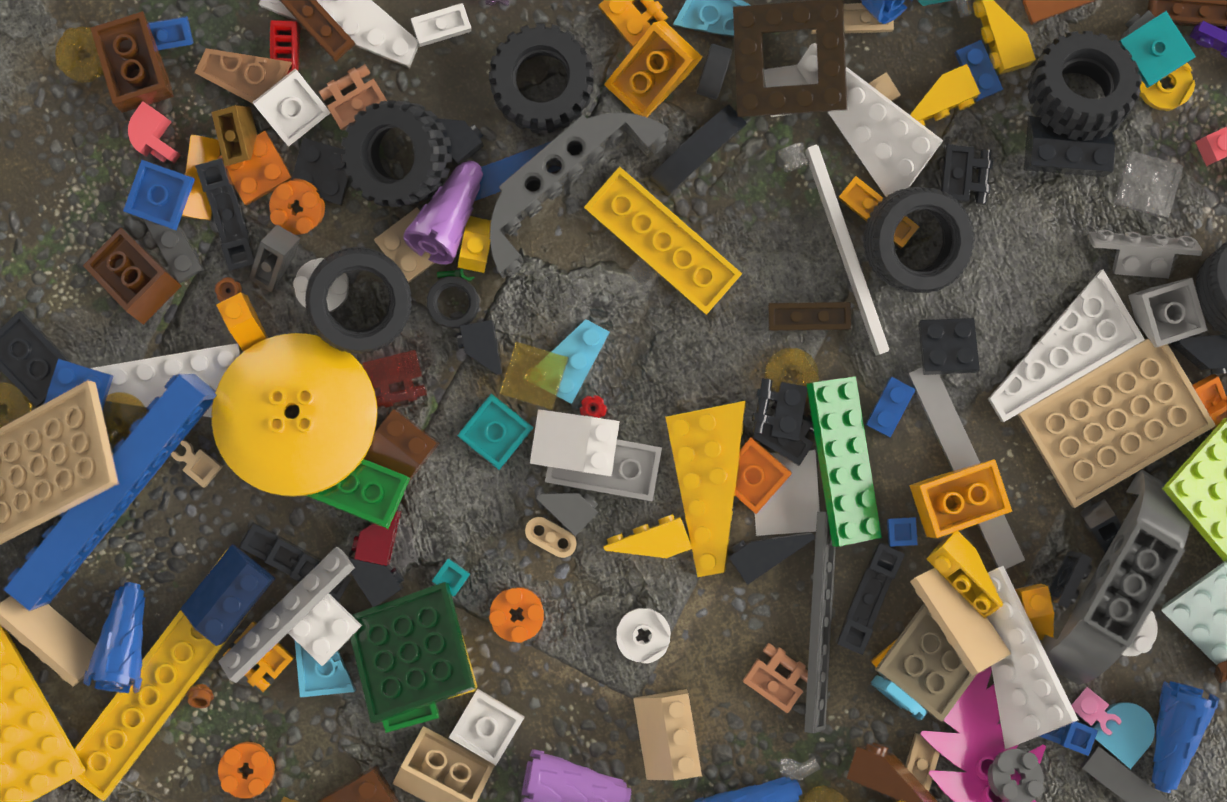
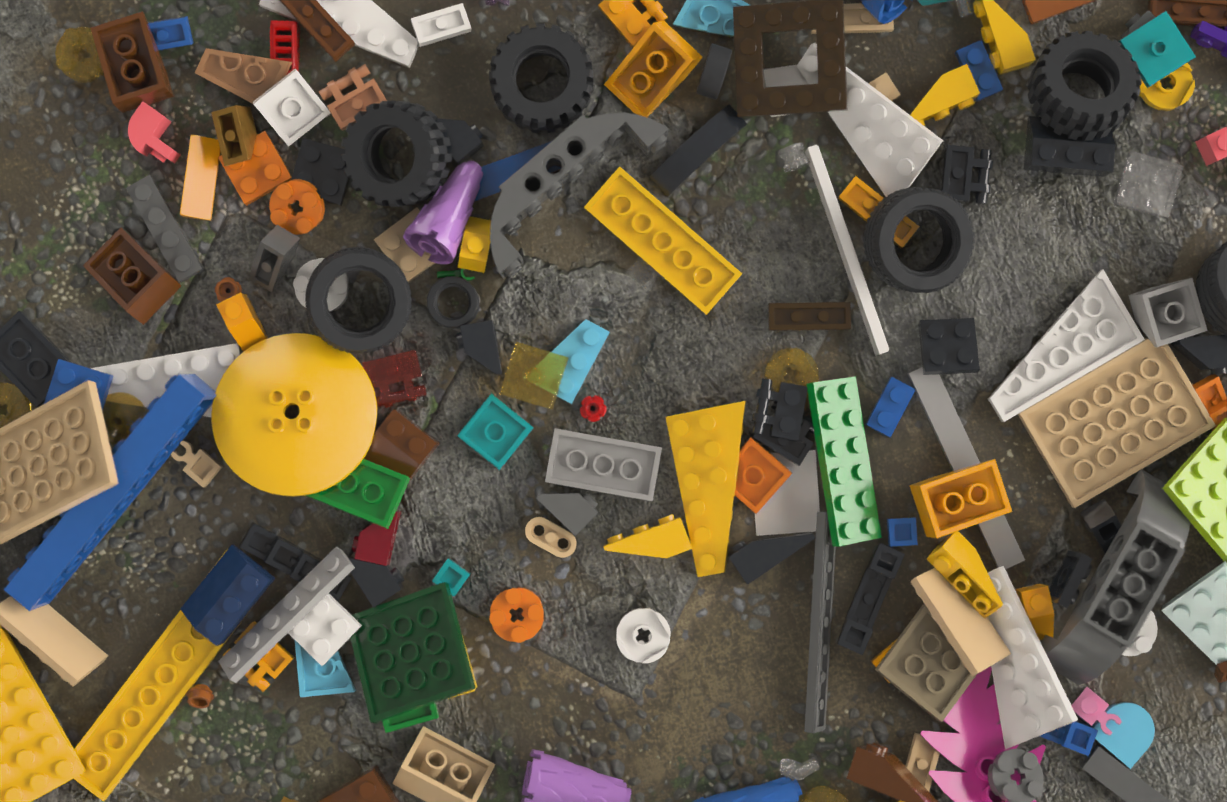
(118, 656): blue cone -> none
(159, 195): blue plate -> none
(227, 213): black slope -> none
(256, 782): orange plate -> none
(486, 727): white plate -> none
(574, 442): white slope -> none
(667, 736): tan slope -> none
(773, 685): nougat plate -> none
(898, 697): medium azure tile -> none
(1144, 254): light grey bracket -> none
(1179, 731): blue cone -> none

